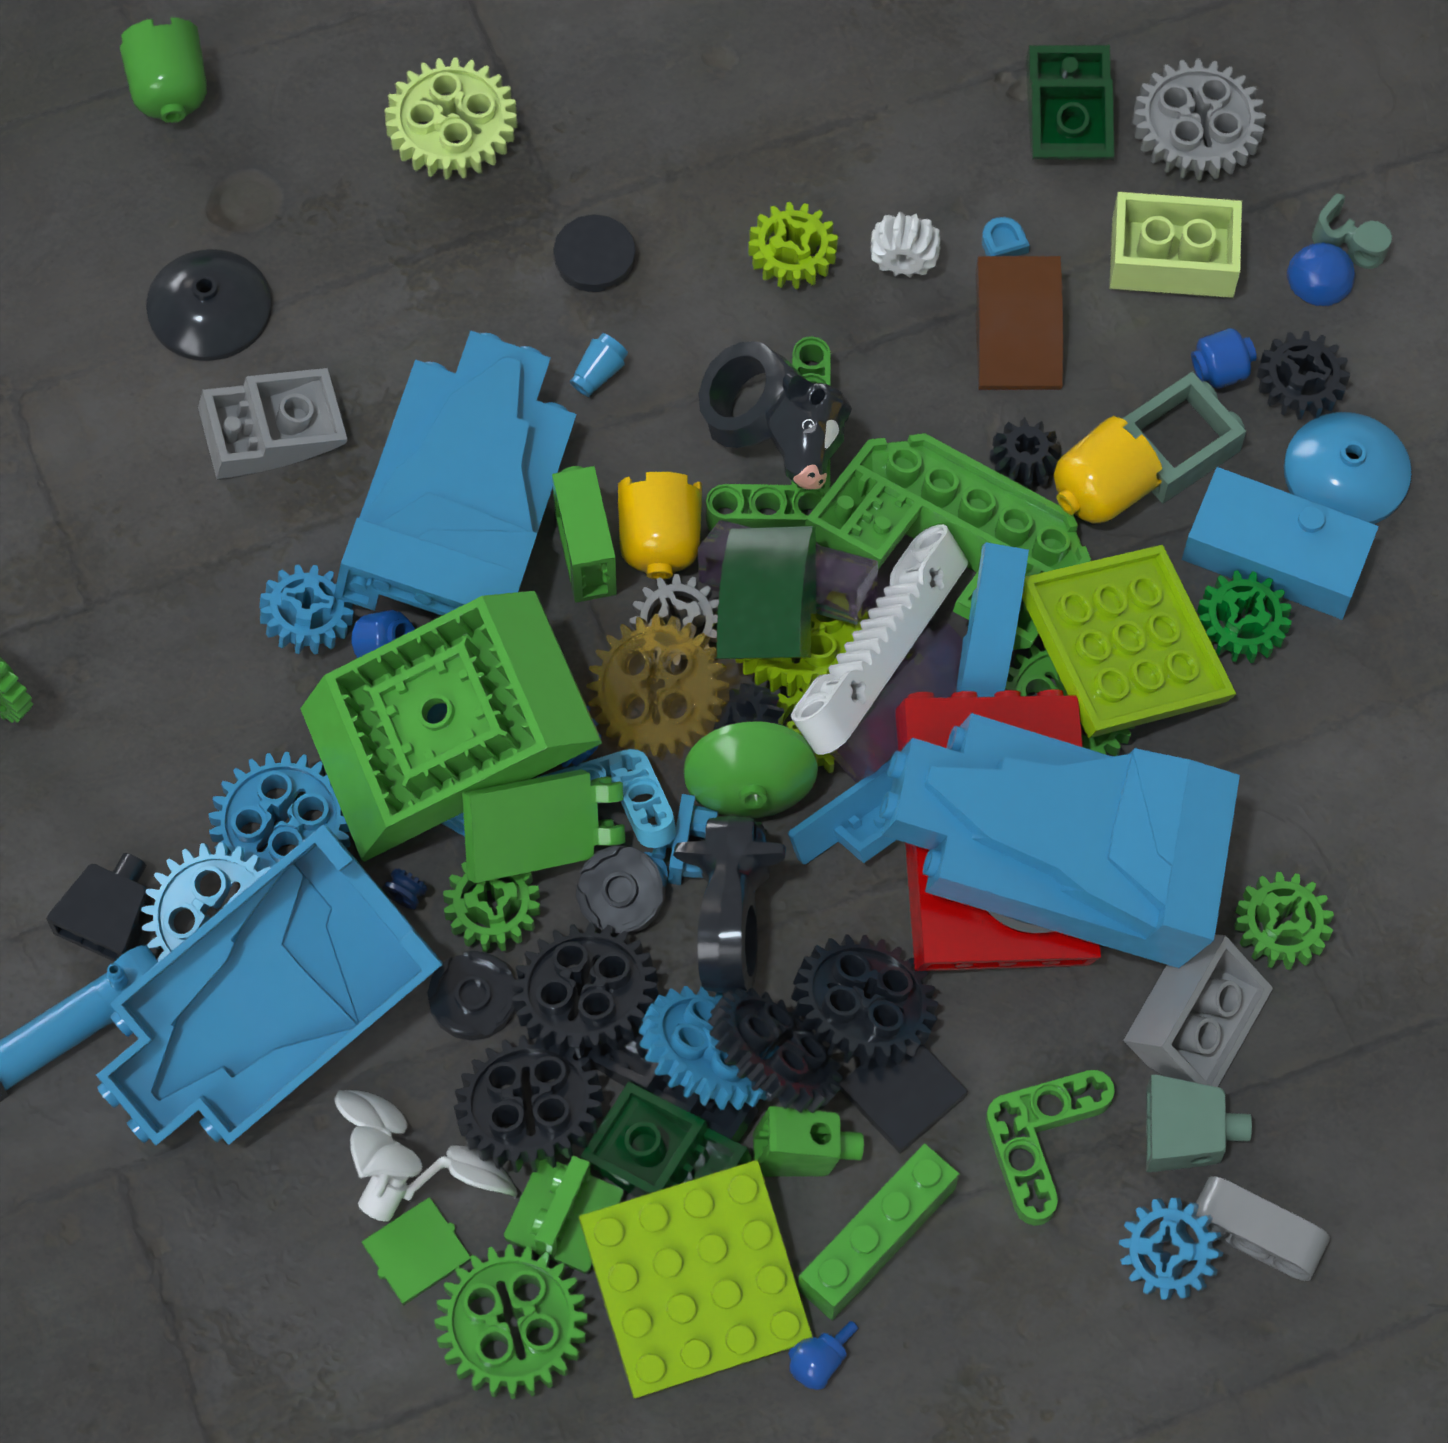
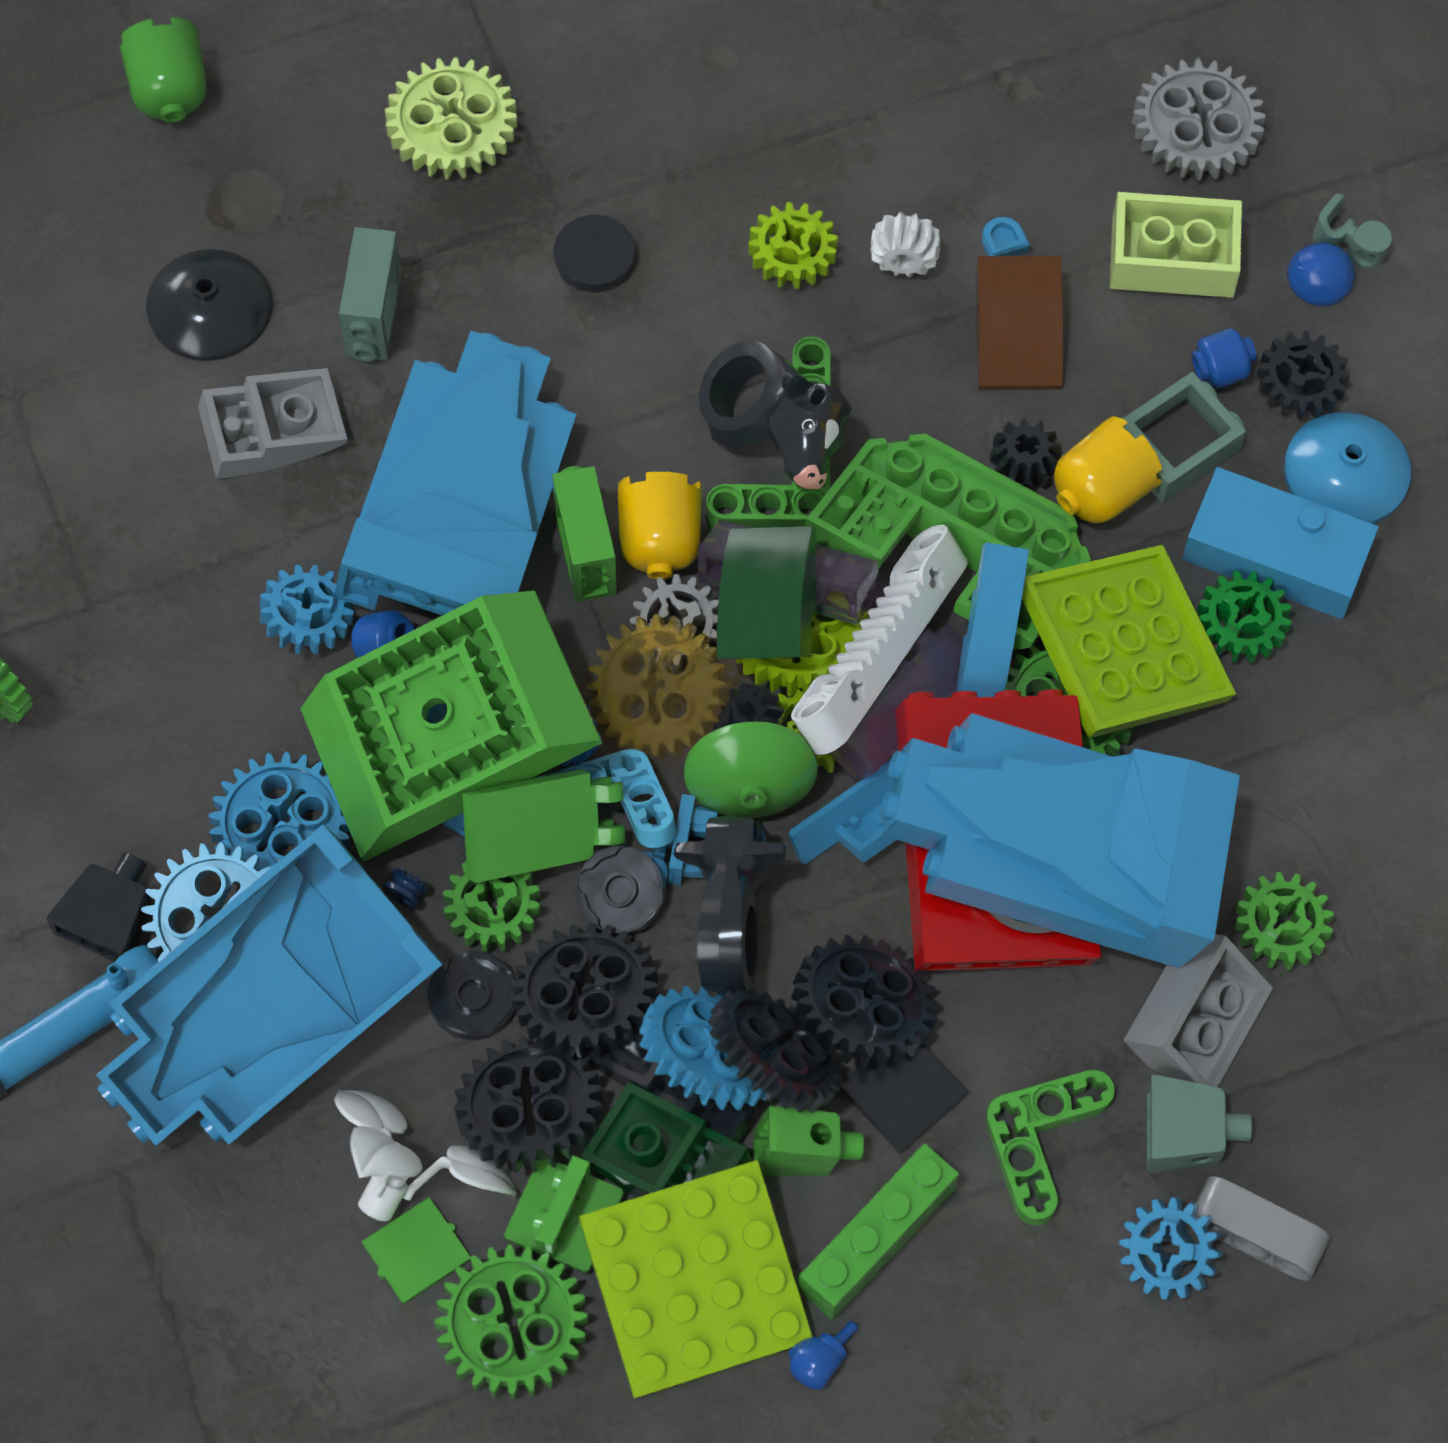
(370, 294): none -> sand green window
(599, 363): dark azure cone -> none
(1070, 102): dark green slope -> none

